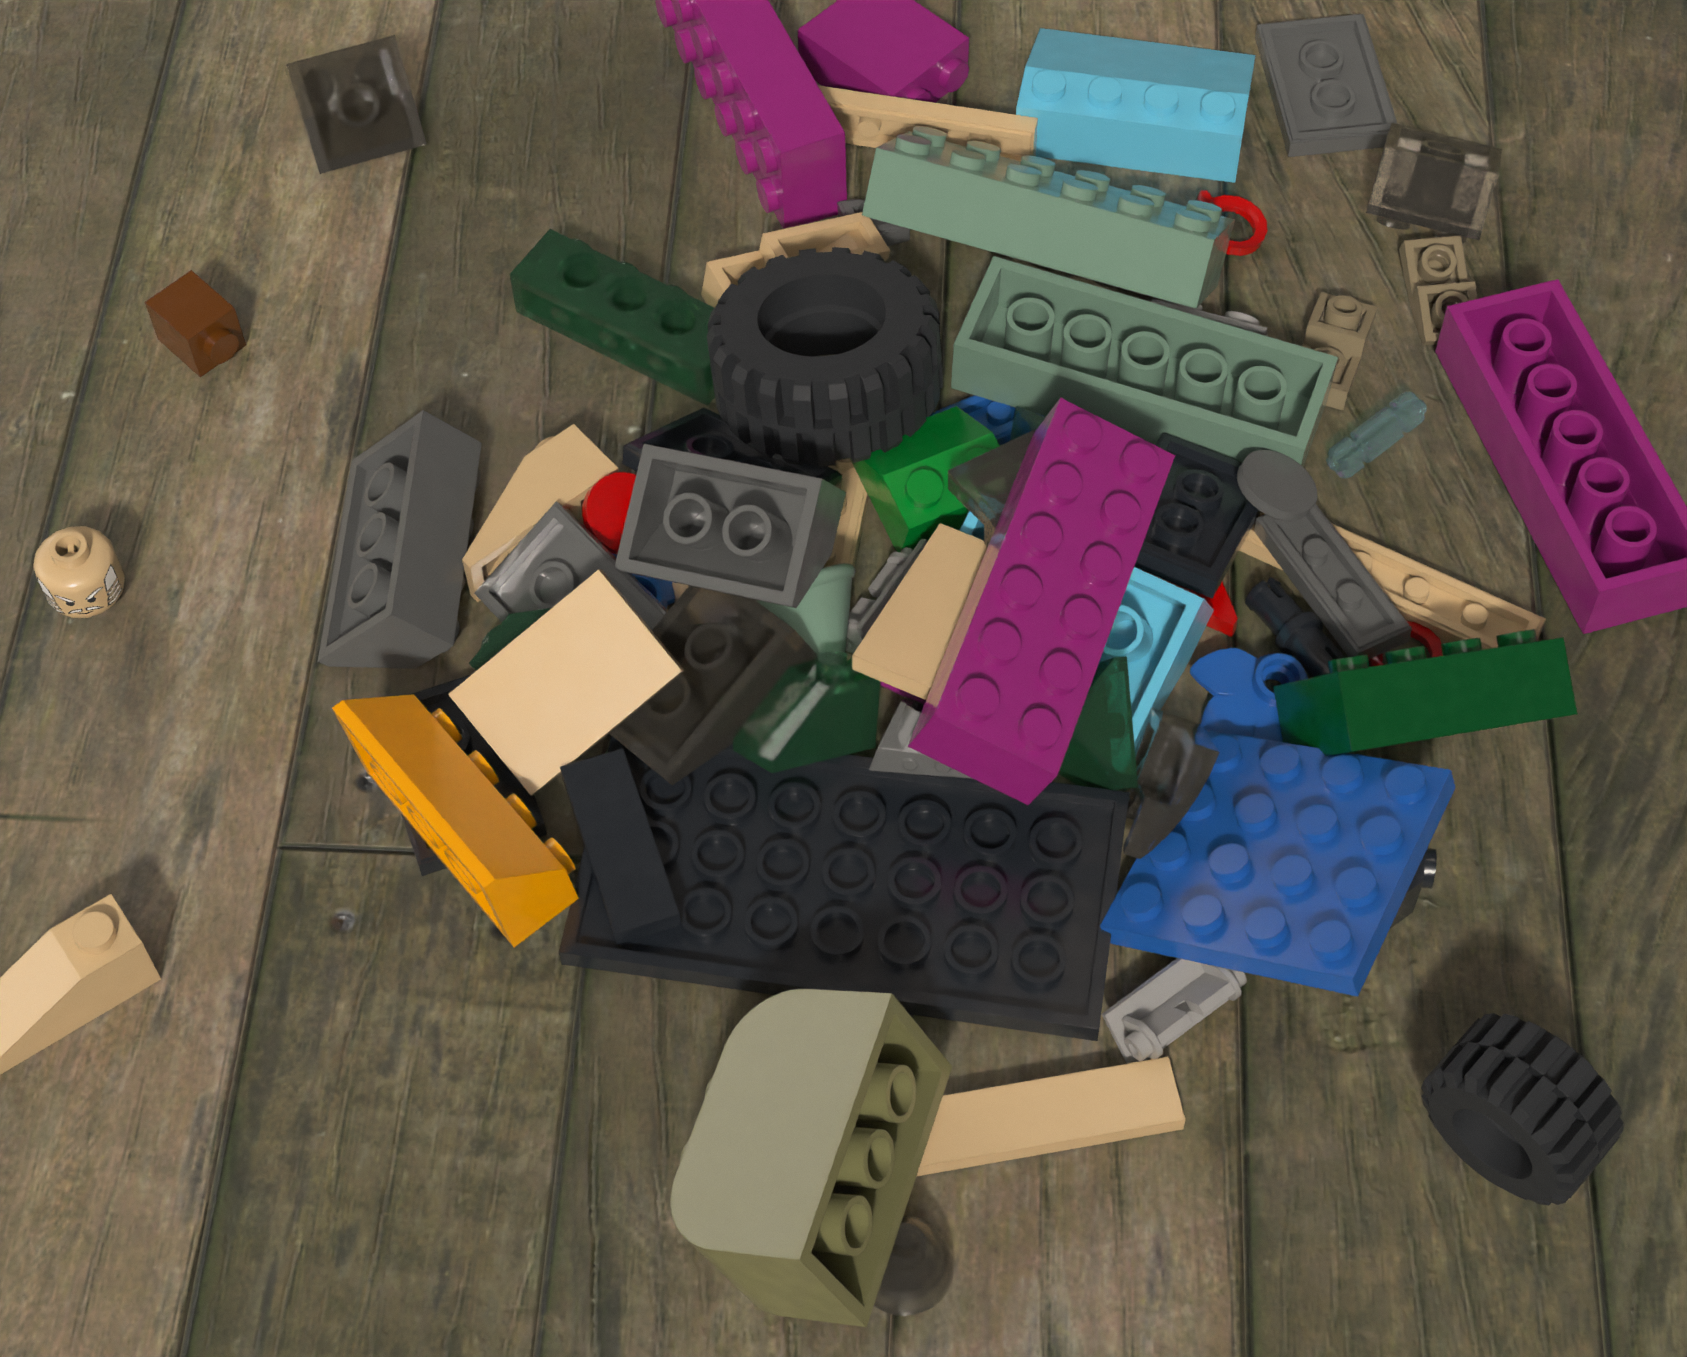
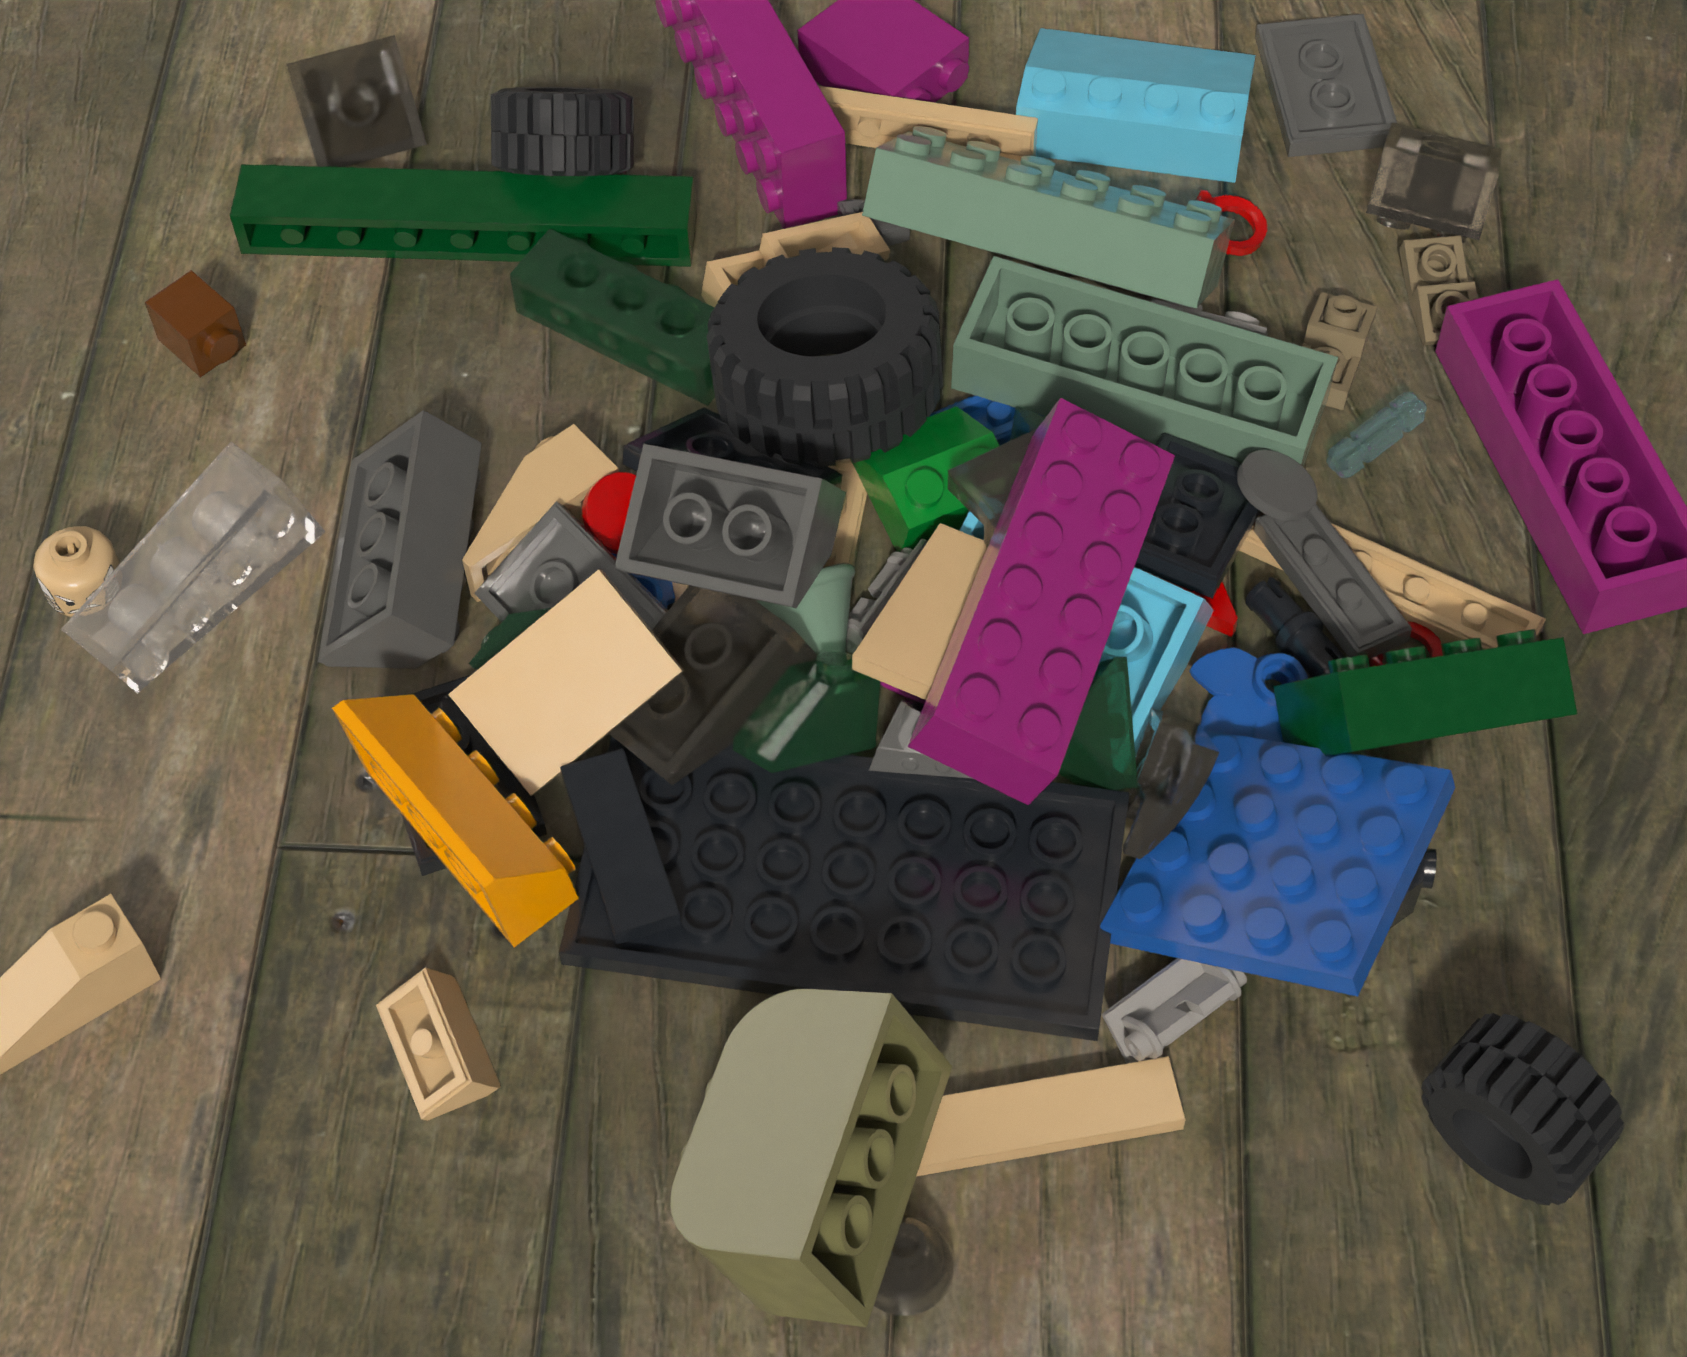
(193, 568): none -> clear wedge
(437, 1044): none -> tan slope
(459, 213): none -> dark green brick
(562, 131): none -> black tyre

